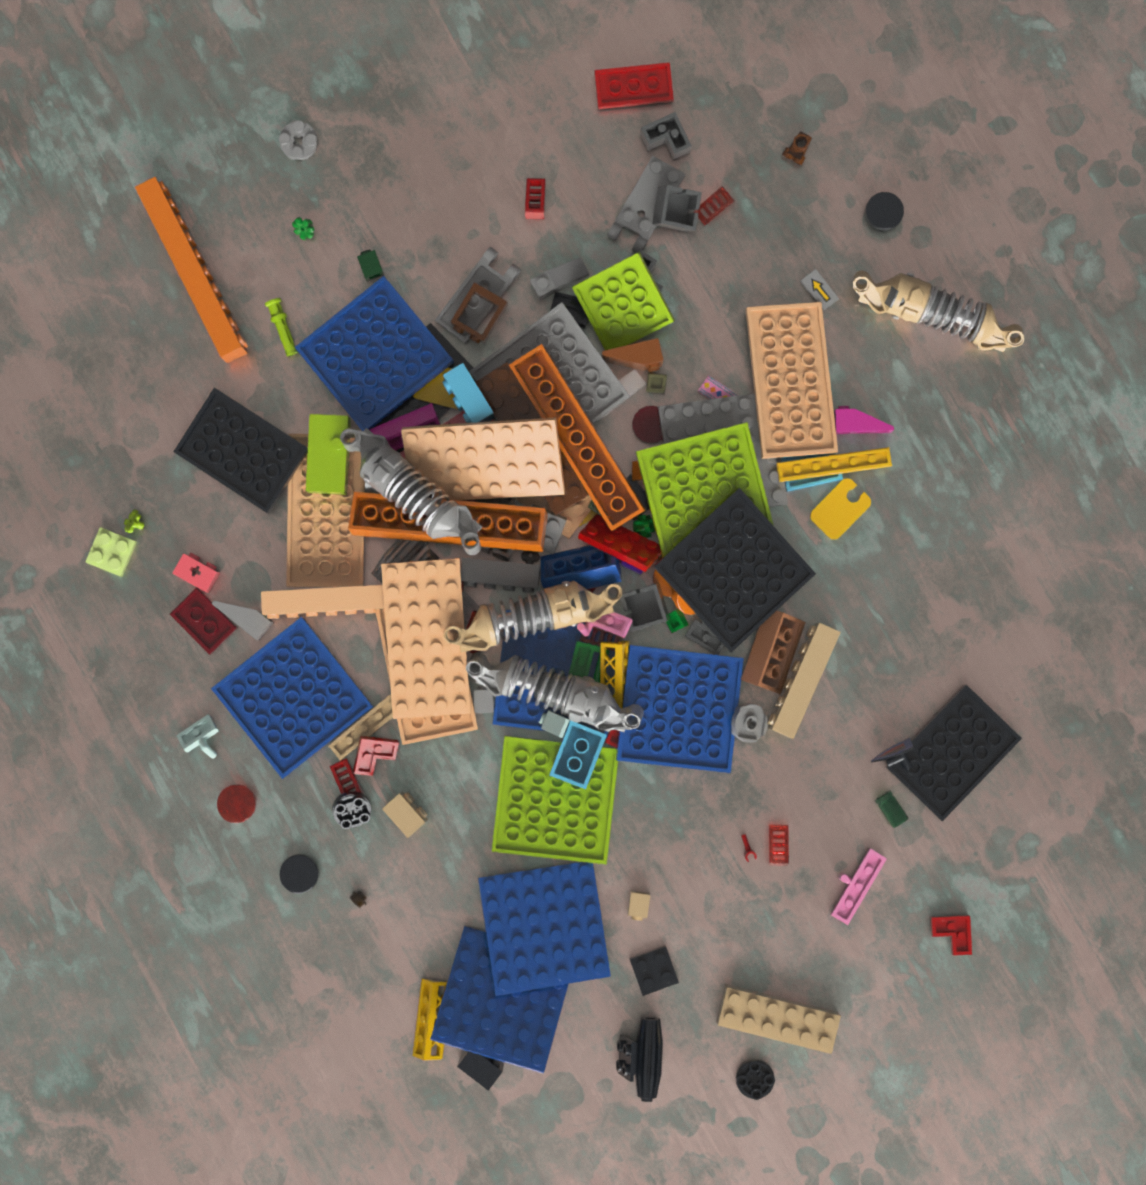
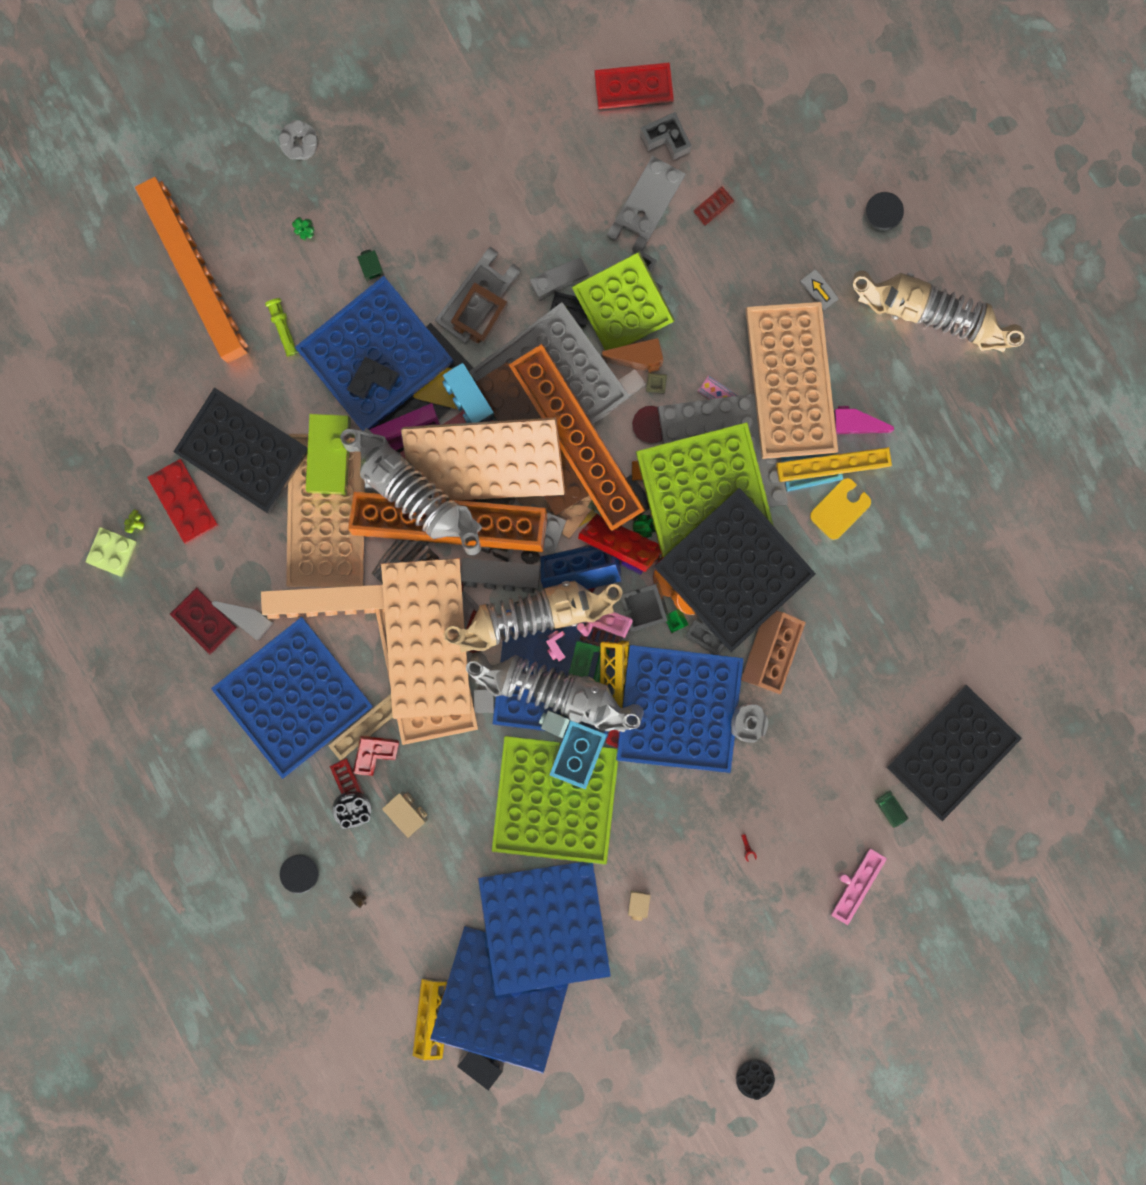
(182, 501): none -> red plate
(185, 571): coral brick -> none
(198, 734): light aqua plate -> none
(236, 803): clear red tile -> none
(370, 374): none -> black plate
(535, 211): red slope -> none
(554, 650): none -> bright pink bracket
(642, 1058): black plate -> none
(654, 970): black plate -> none
(673, 208): dark grey piece -> none
(778, 1018): tan brick -> none
(779, 862): clear red slope -> none
(795, 152): reddish brown plate -> none
(804, 680): tan brick -> none
(896, 754): shield -> none
(958, 928): red plate -> none

